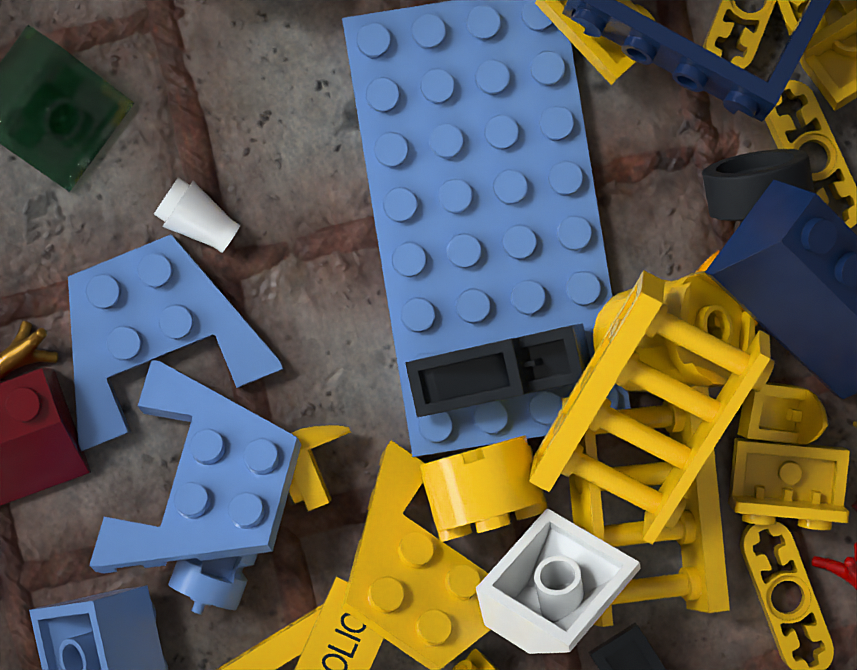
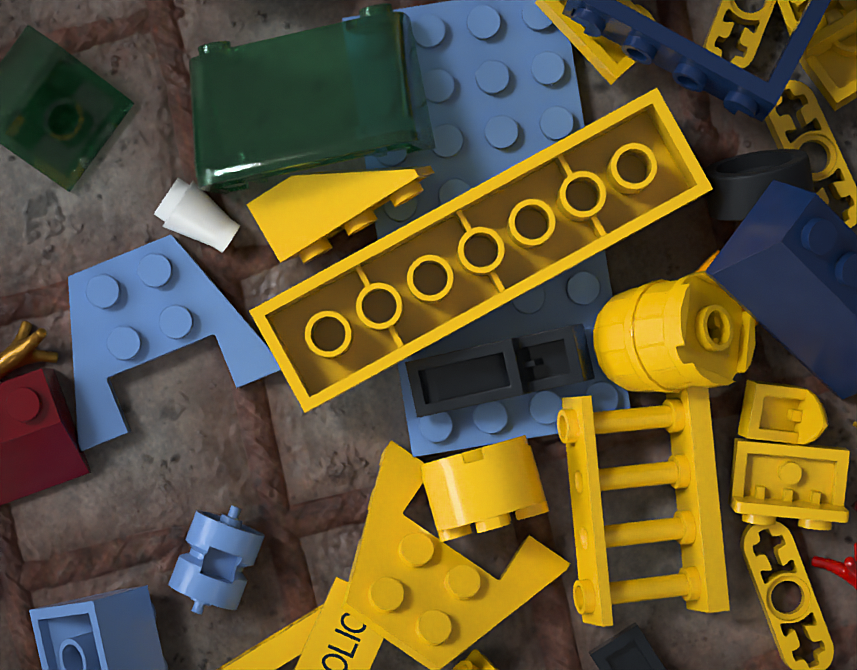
(225, 487): medium blue wing -> none
(307, 100): none -> clear green windscreen
(307, 479): yellow plate -> none
(315, 206): none -> yellow slope
(481, 250): none -> yellow brick
(553, 585): white slope -> none
(618, 362): yellow fence -> none

